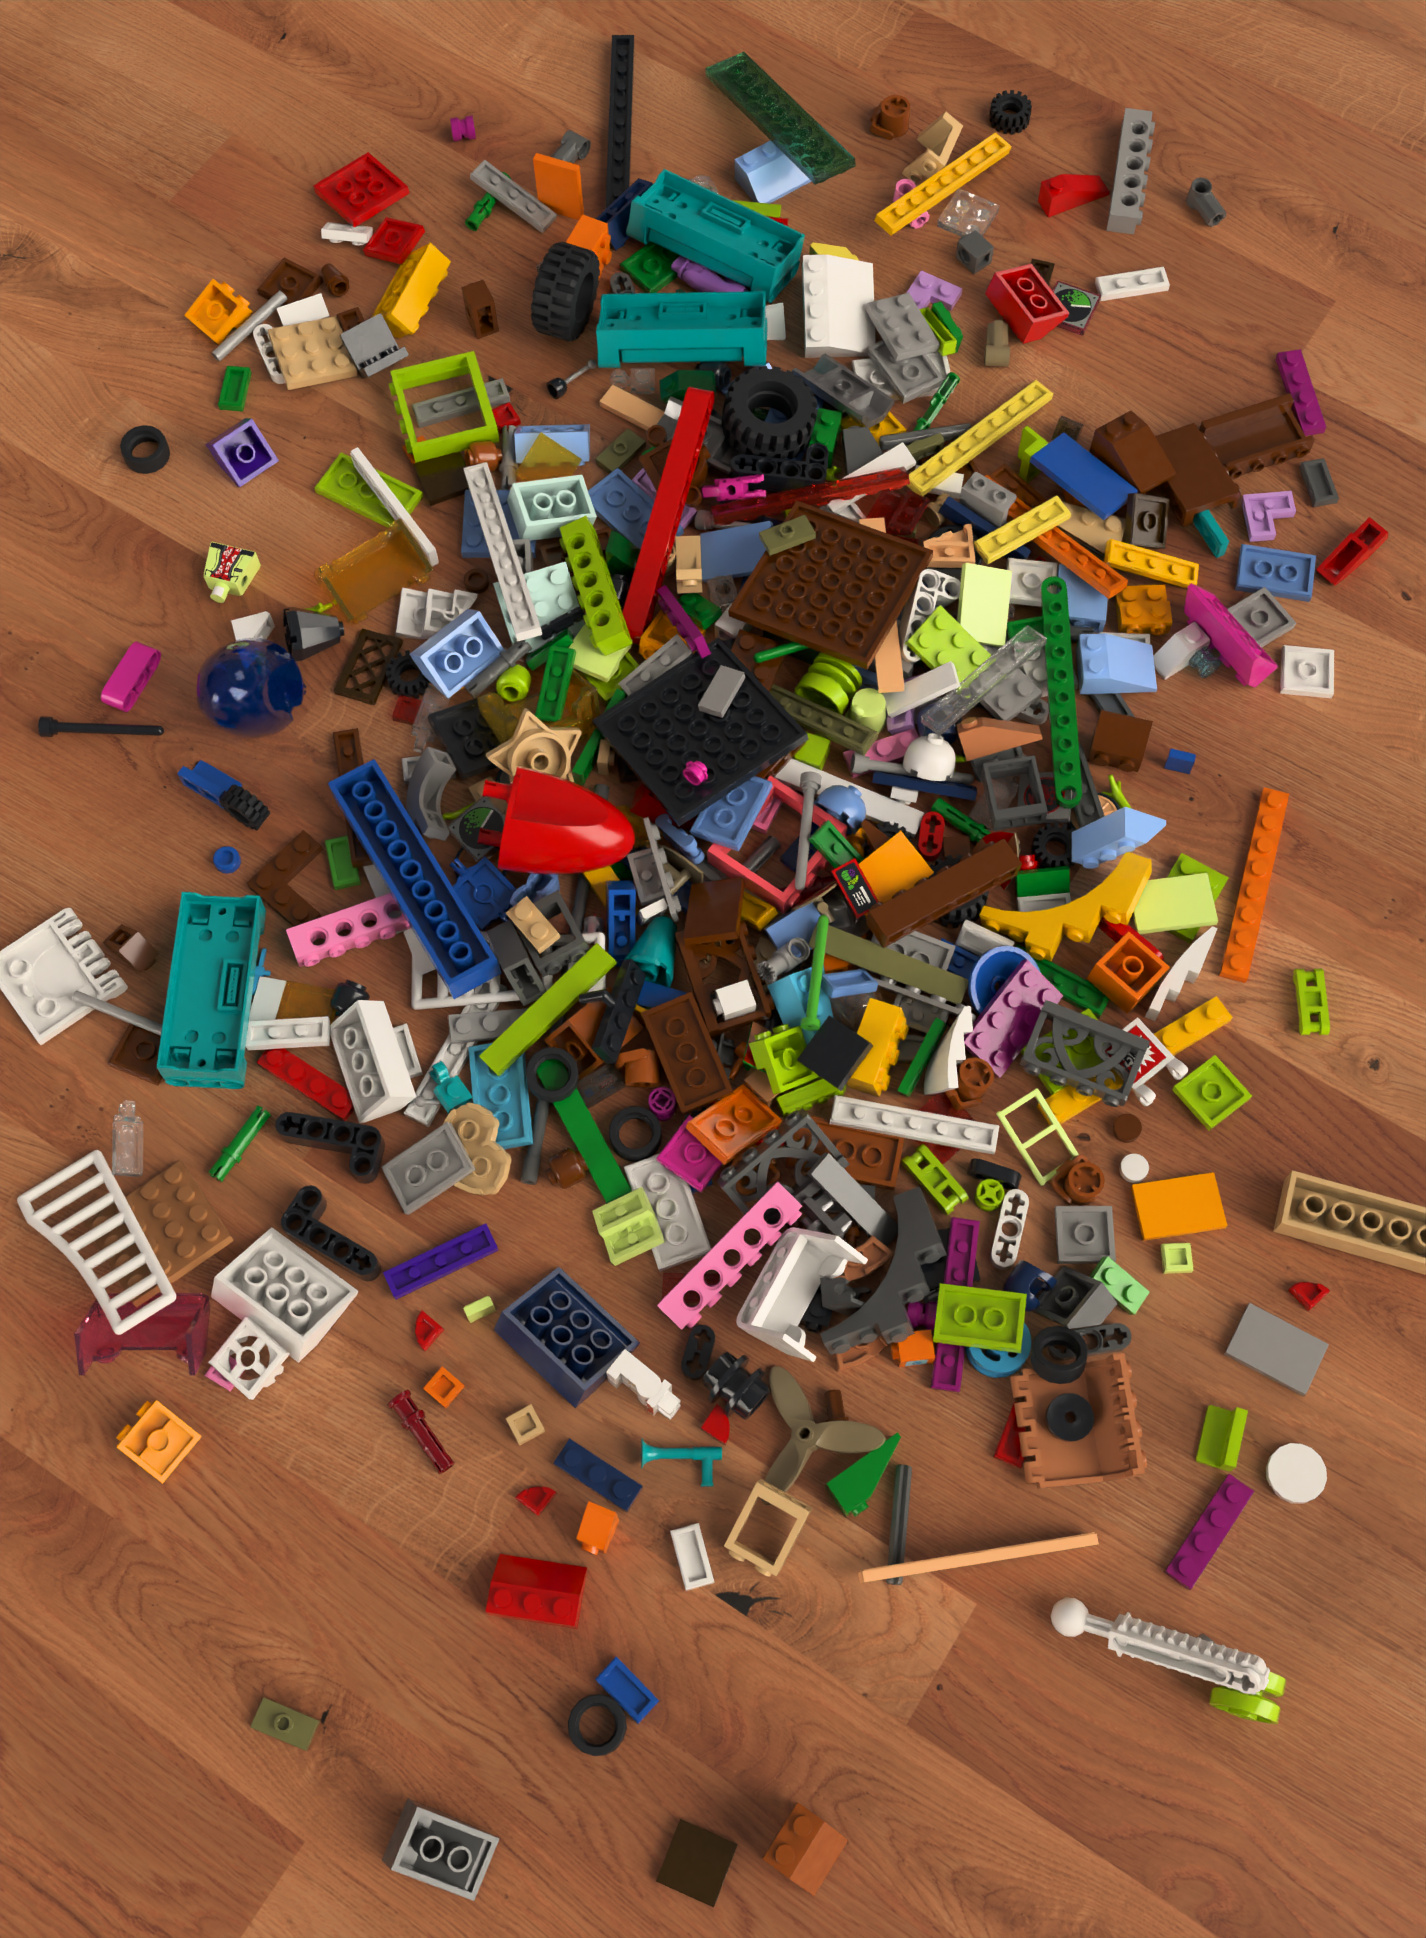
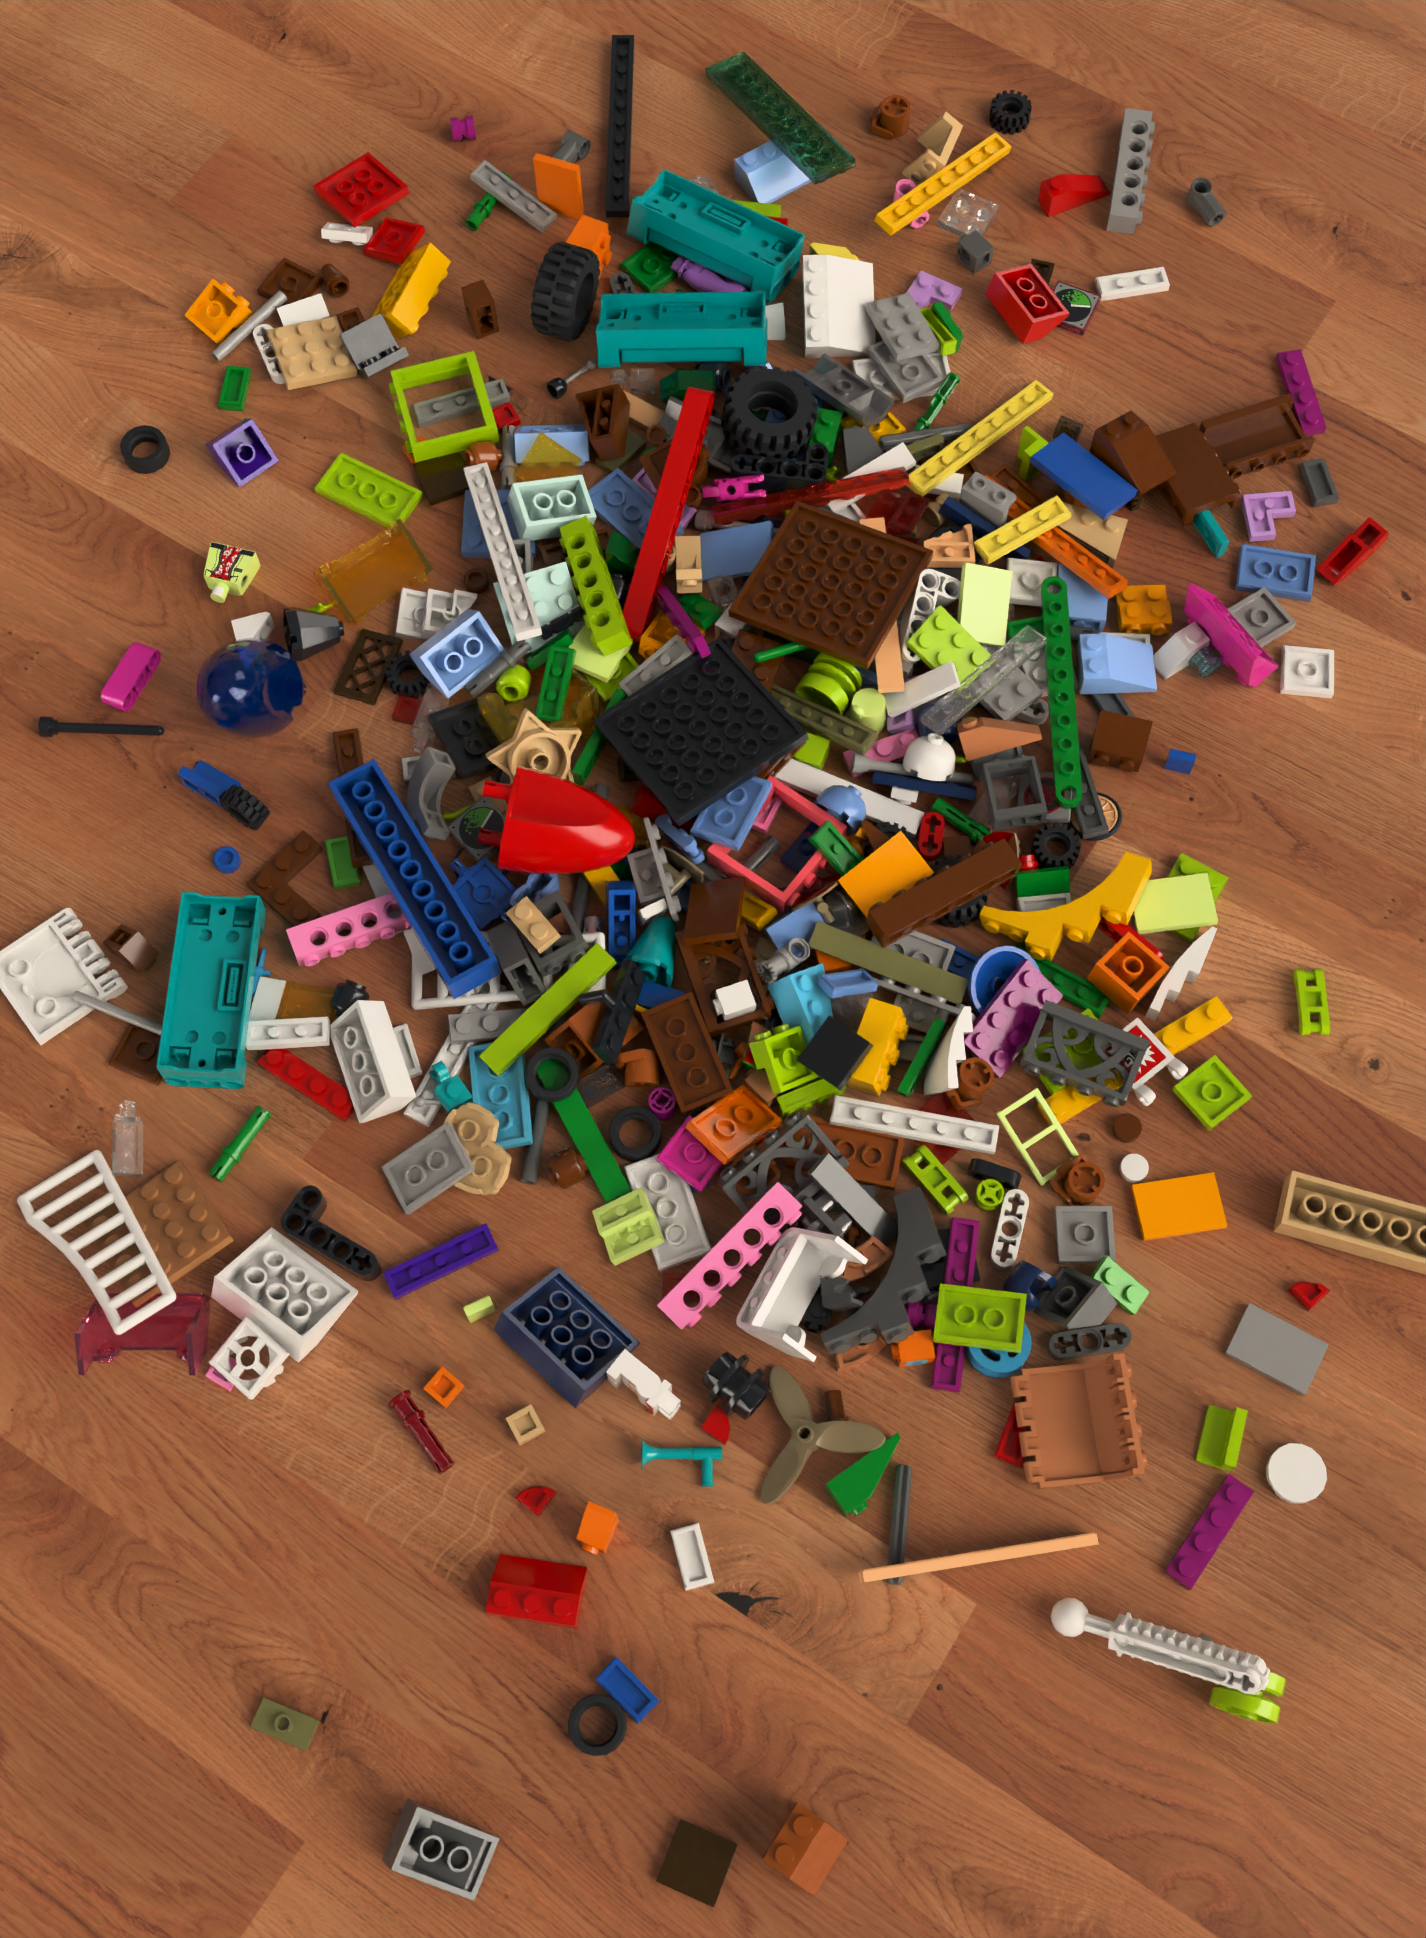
(157, 1440): light orange plate -> none
(329, 1140): black beam -> none
(392, 504): white tile -> none
(426, 1330): red tile -> none
(598, 1475): dark blue plate -> none
(606, 419): none -> reddish brown wedge
(606, 758): tan plate -> none
(619, 211): dark blue slope -> none
(691, 1350): black beam -> none
(695, 772): dark pink plate -> none
(721, 691): light grey tile -> none
(780, 1500): tan window -> none
(787, 535): olive plate -> none
(810, 784): light grey piece -> none
(811, 1022): bright green bar -> none
(855, 887): tile -> none
(979, 939): white tile -> none
(997, 348): dark tan piece -> none
(1053, 1372): black tyre -> none
(1082, 1414): black piece -> none
(1113, 836): light blue slope -> none
(1117, 793): lime bar -> none
(1146, 521): dark brown tile -> none
(1150, 564): yellow tile -> none
(1176, 1258): yellowish green tile -> none
(1254, 885): orange plate -> none

